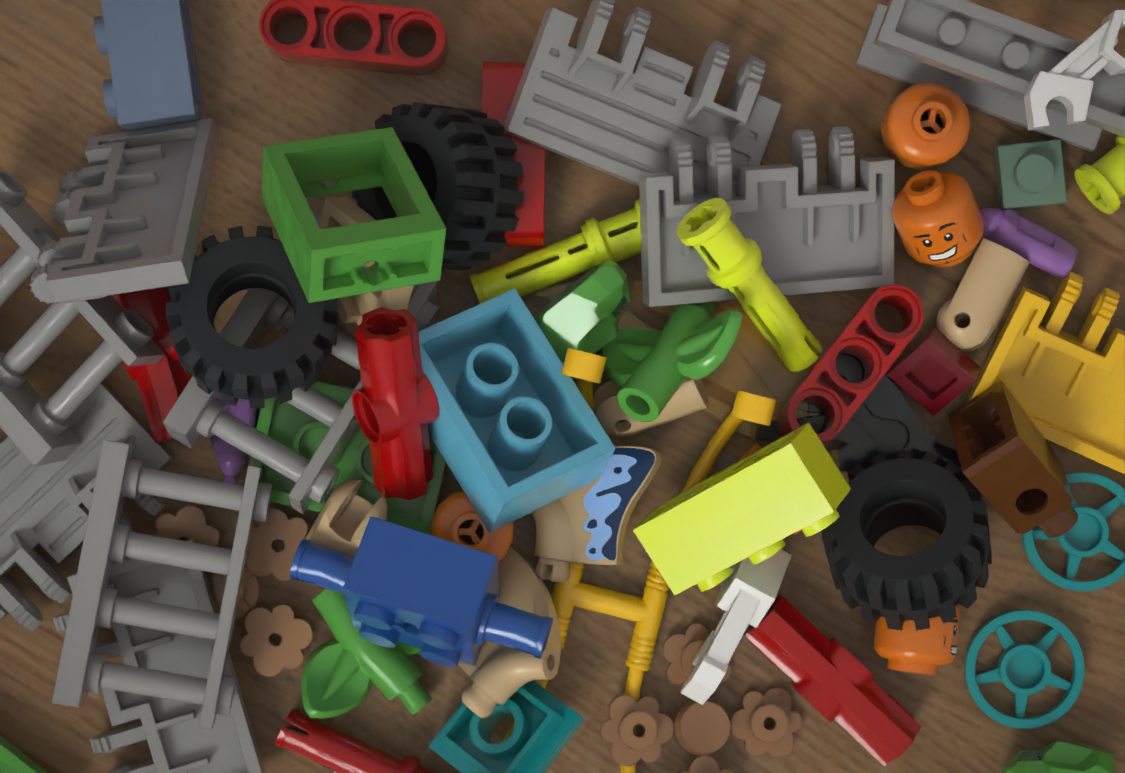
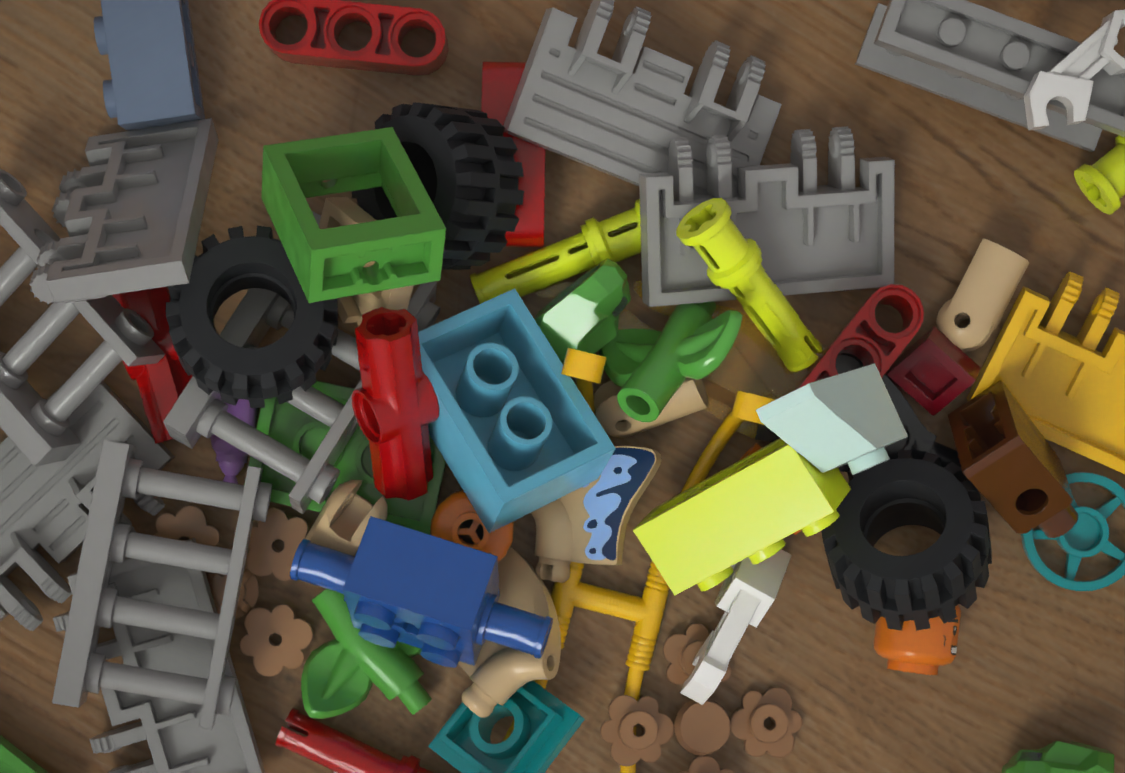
(833, 681): red piece -> none
(838, 420): none -> light aqua slope
(905, 134): orange head -> none
(938, 218): orange head -> none
(1024, 668): teal wheel -> none
(1029, 175): sand green plate -> none
(1029, 240): medium lavender piece -> none

